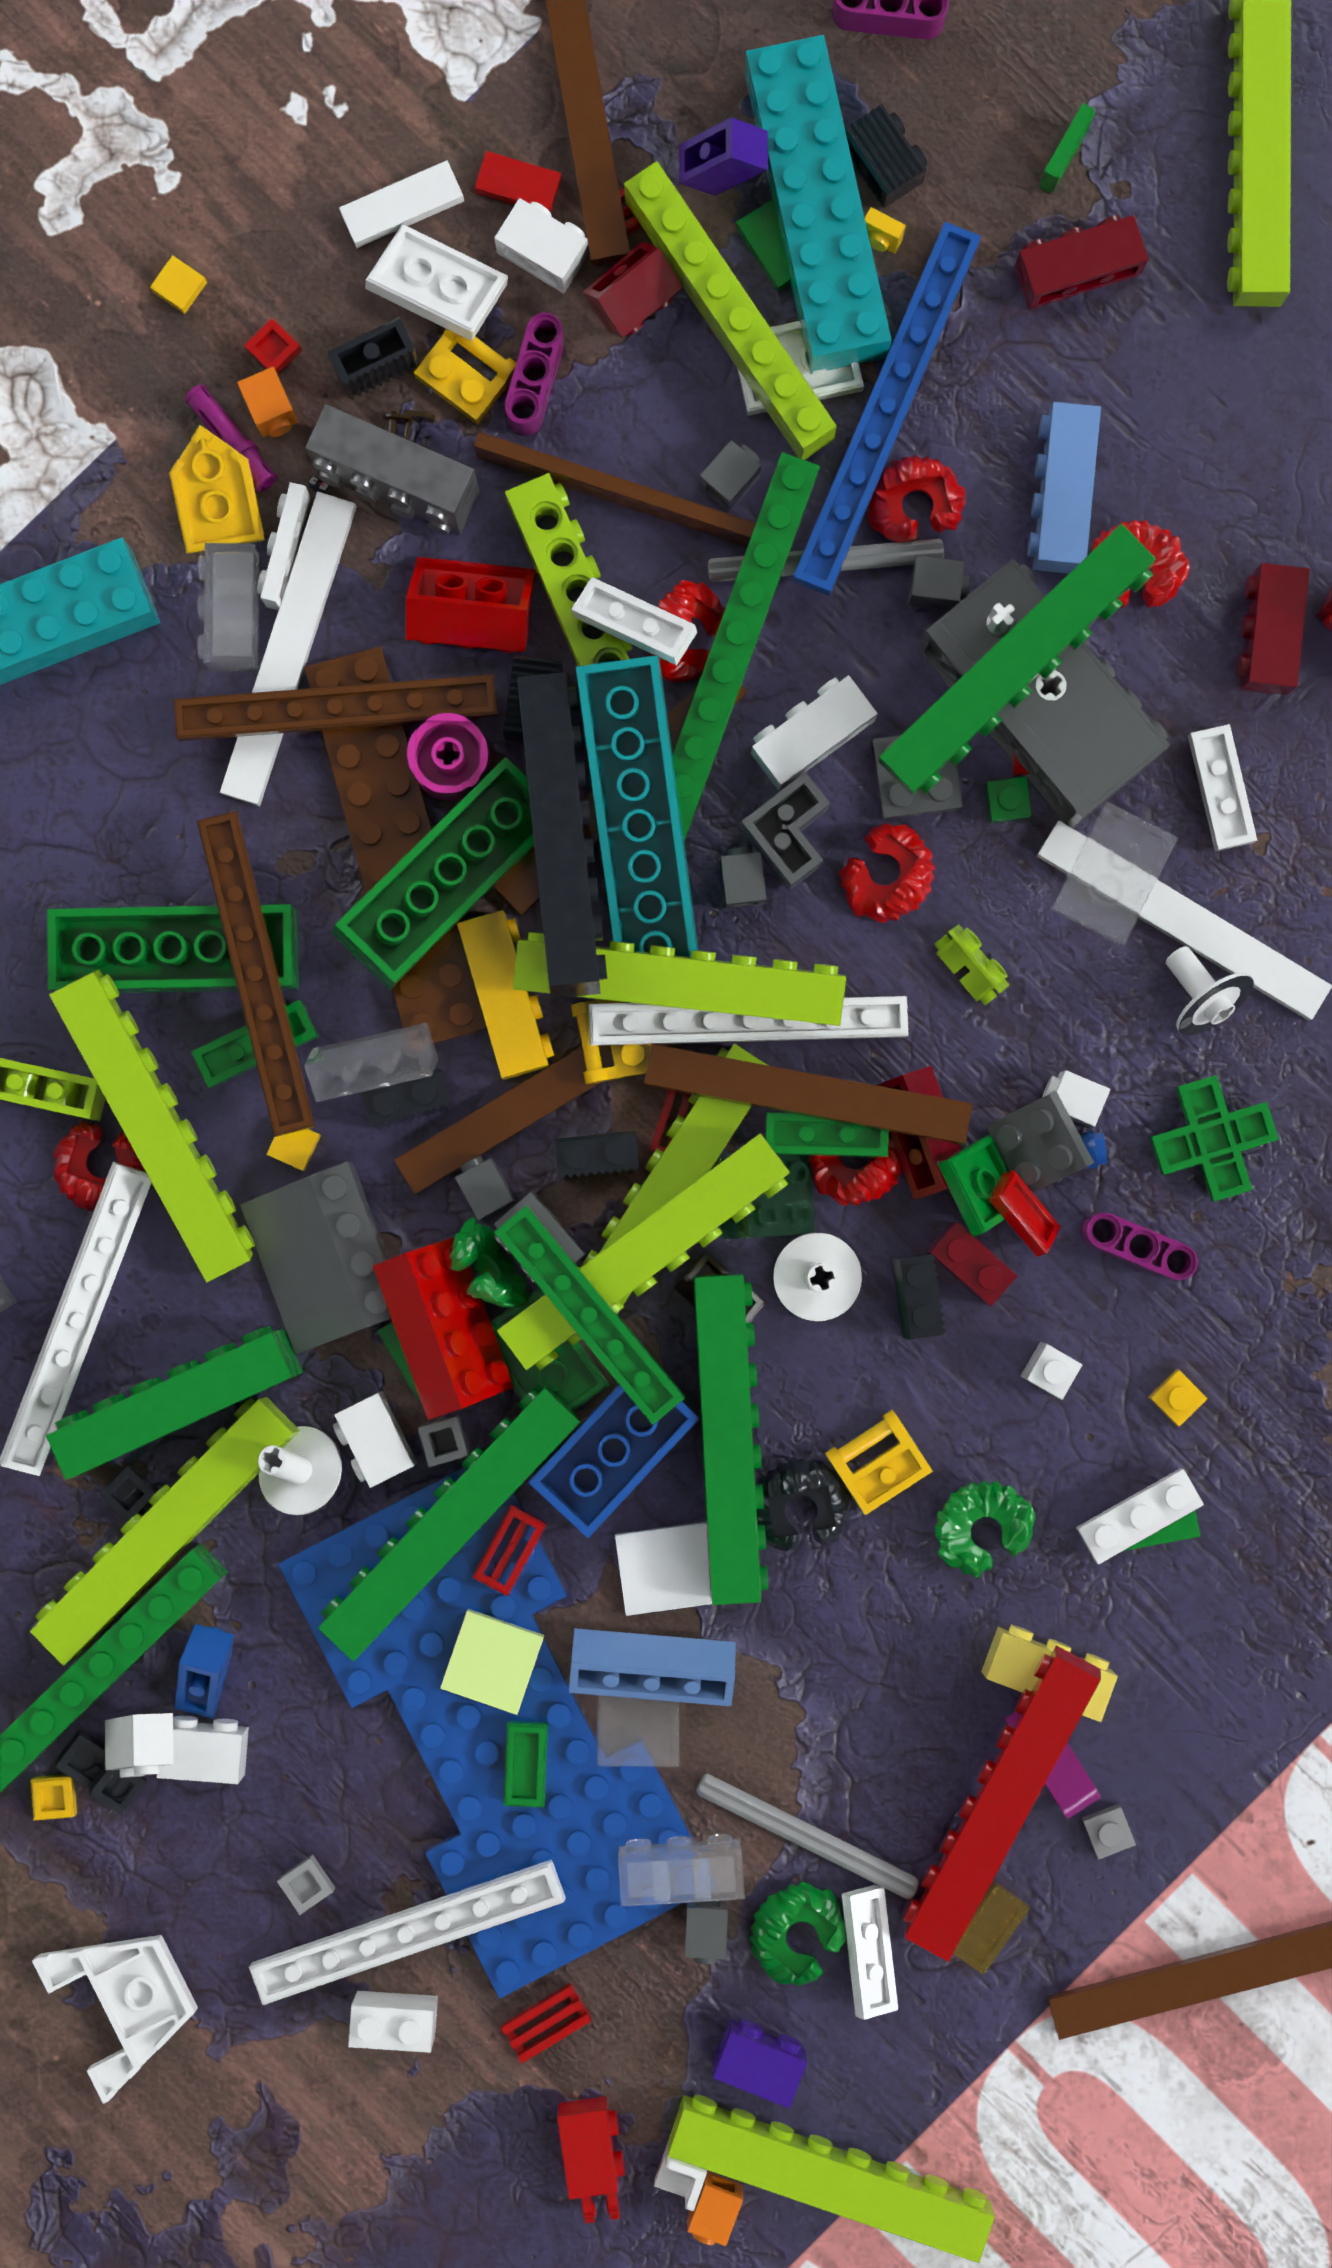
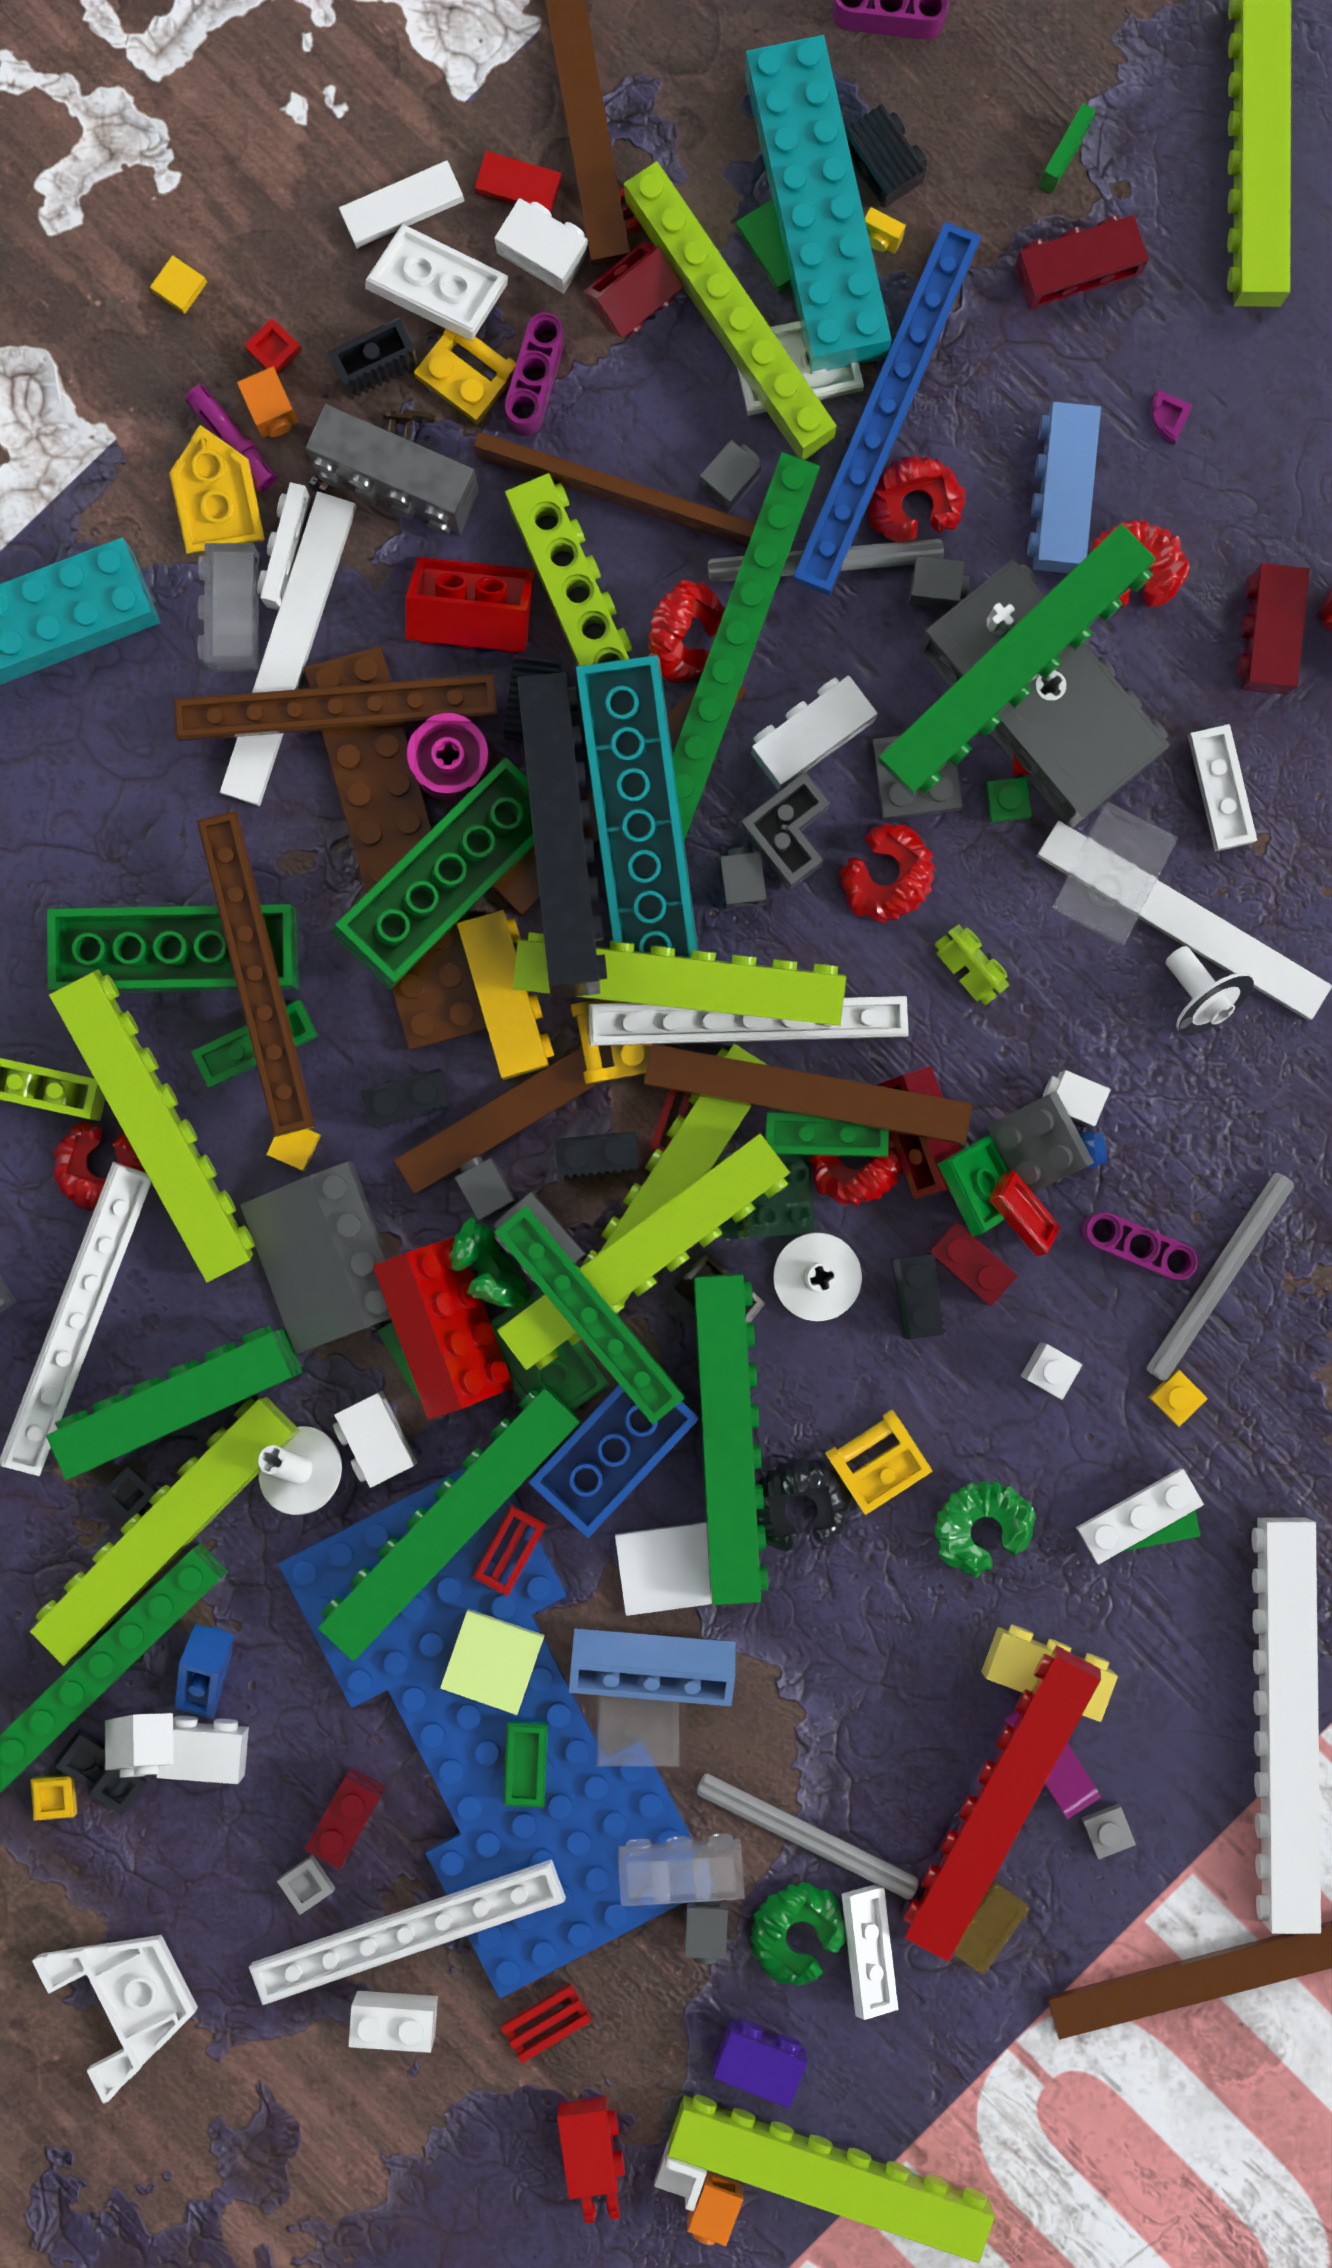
(345, 1818): none -> dark red brick
(371, 1062): clear brick -> none
(444, 1440): dark grey brick -> none
(634, 621): white plate -> none
(723, 156): dark purple brick -> none
(1169, 415): none -> magenta tile
(1213, 1138): green plate -> none
(1220, 1276): none -> light grey axle
(1287, 1725): none -> white brick

